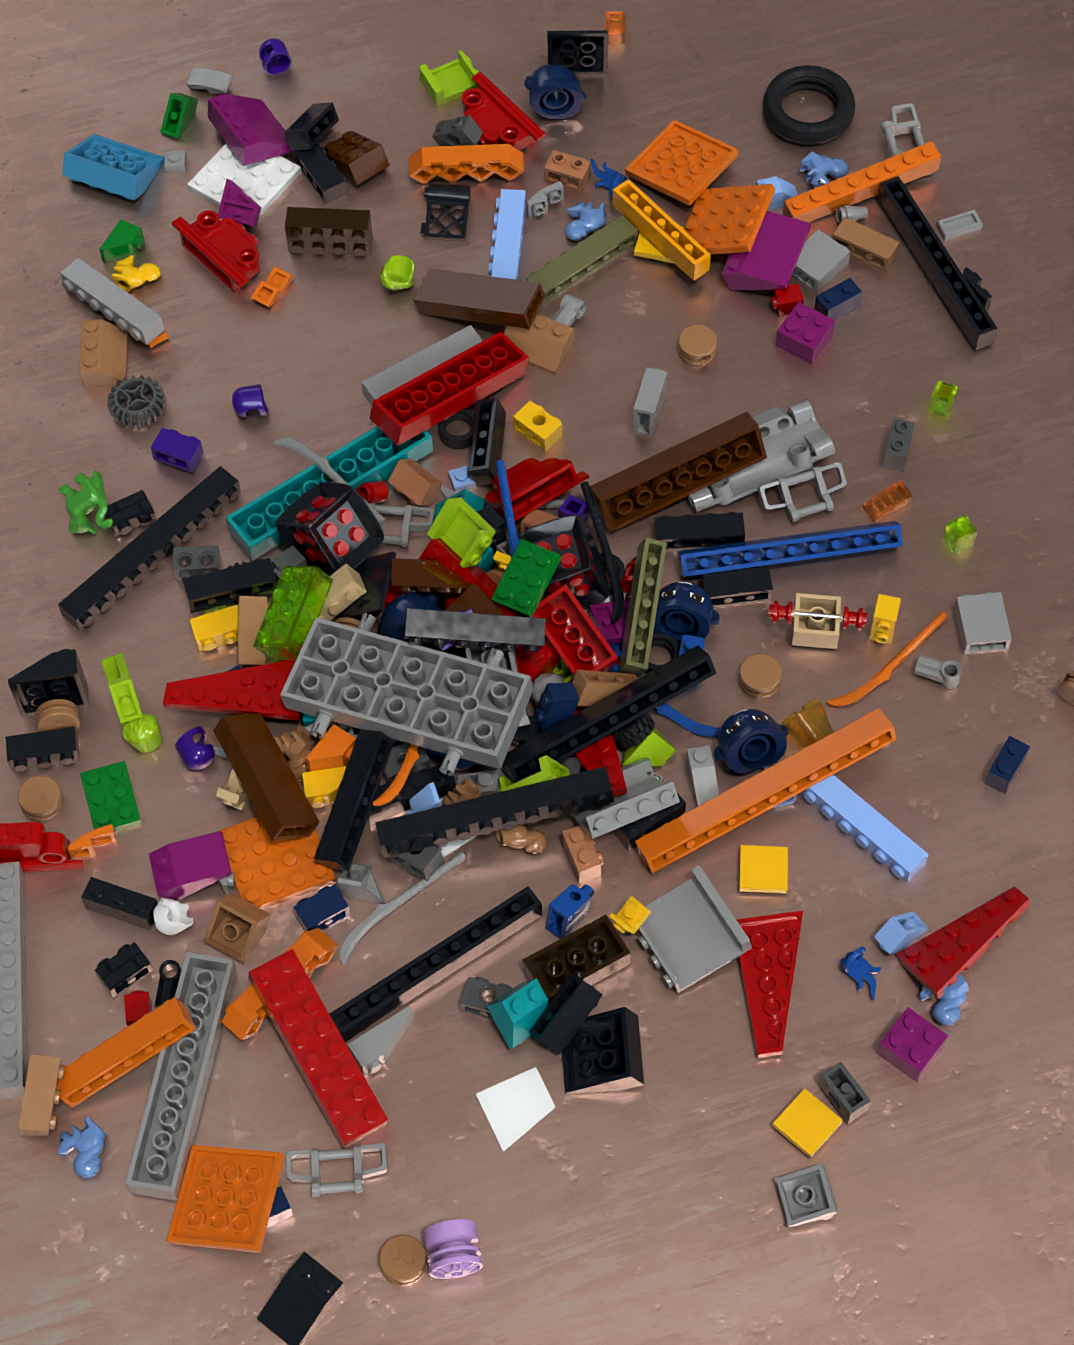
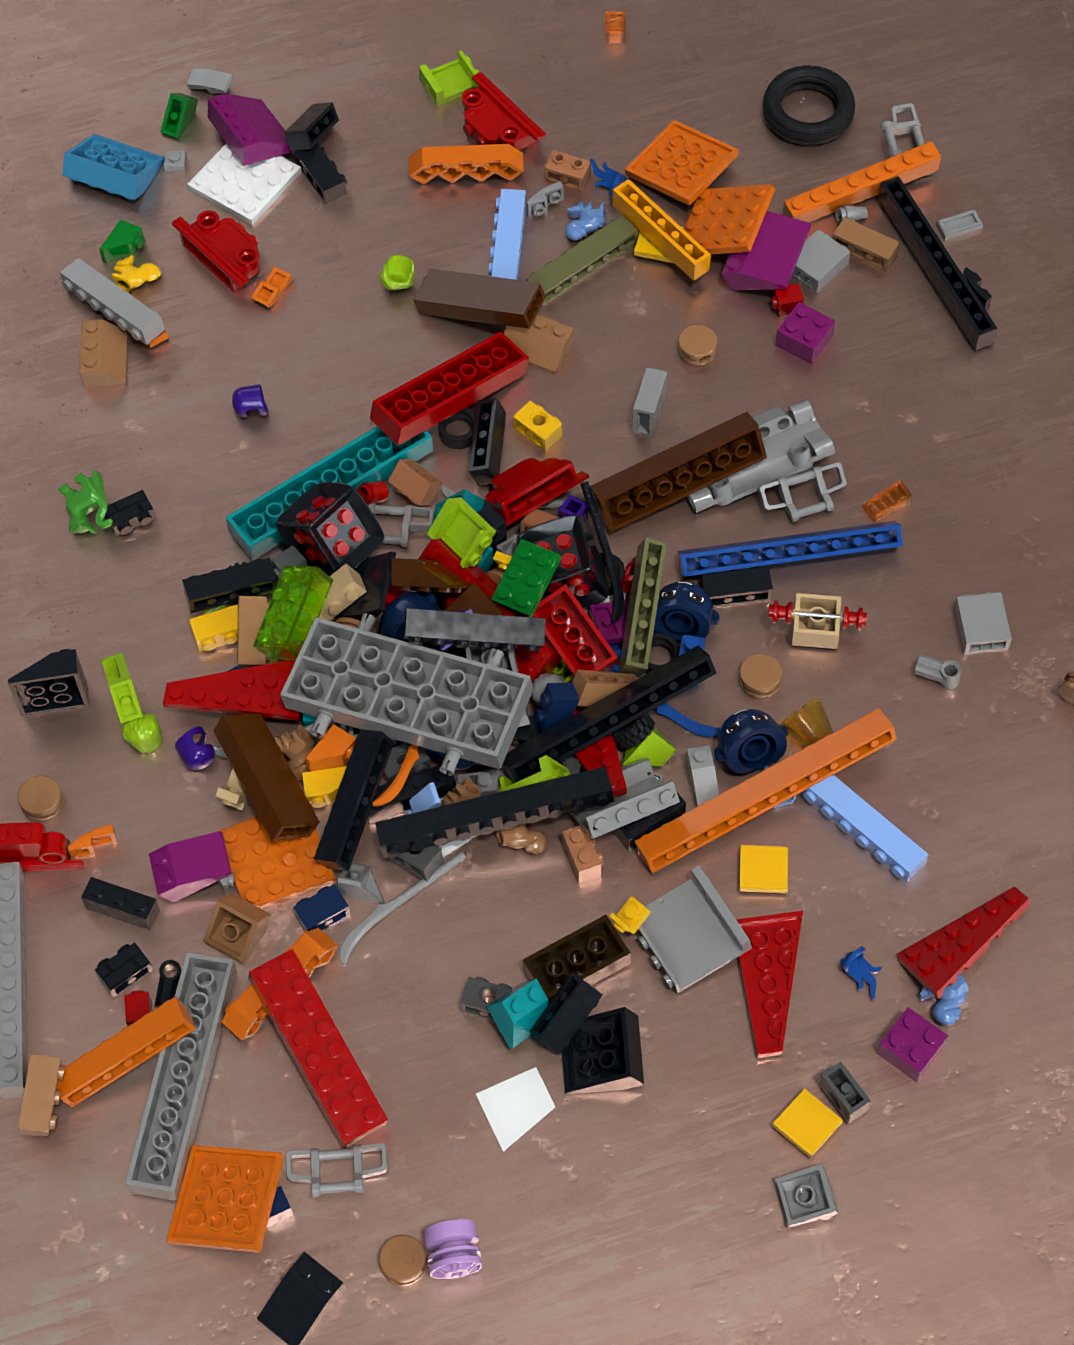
(42, 749): black brick -> none
(57, 715): medium nougat head -> none
(88, 1143): medium blue animal -> none
(110, 797): green plate -> none
(134, 394): dark grey gear -> none
(149, 548): black brick -> none
(171, 916): white hair -> none
(177, 449): dark purple brick -> none
(196, 558): dark grey brick -> none
(238, 205): magenta wing -> none
(272, 50): dark purple helmet -> none
(322, 464): light grey piece -> none
(328, 231): dark brown brick -> none
(357, 156): reddish brown slope -> none
(377, 1044): light grey slope -> none
(419, 363): light grey brick -> none
(436, 964): black brick -> none
(448, 198): black piece -> none
(457, 132): dark grey brick -> none
(461, 479): light blue plate -> none
(507, 505): blue piece -> none
(554, 91): dark blue piece -> none
(568, 910): blue torso -> none
(569, 310): light grey piece -> none
(579, 50): black slope -> none
(699, 530): black brick -> none
(783, 191): light blue slope -> none
(820, 166): medium blue animal -> none
(839, 299): dark blue brick -> none
(884, 673): orange piece -> none
(885, 619): yellow brick -> none
(898, 445): dark grey brick -> none
(900, 932): light blue slope -> none
(943, 399): clear neon green brick -> none
(960, 534): clear neon green brick -> none
(1007, 765): dark blue brick -> none

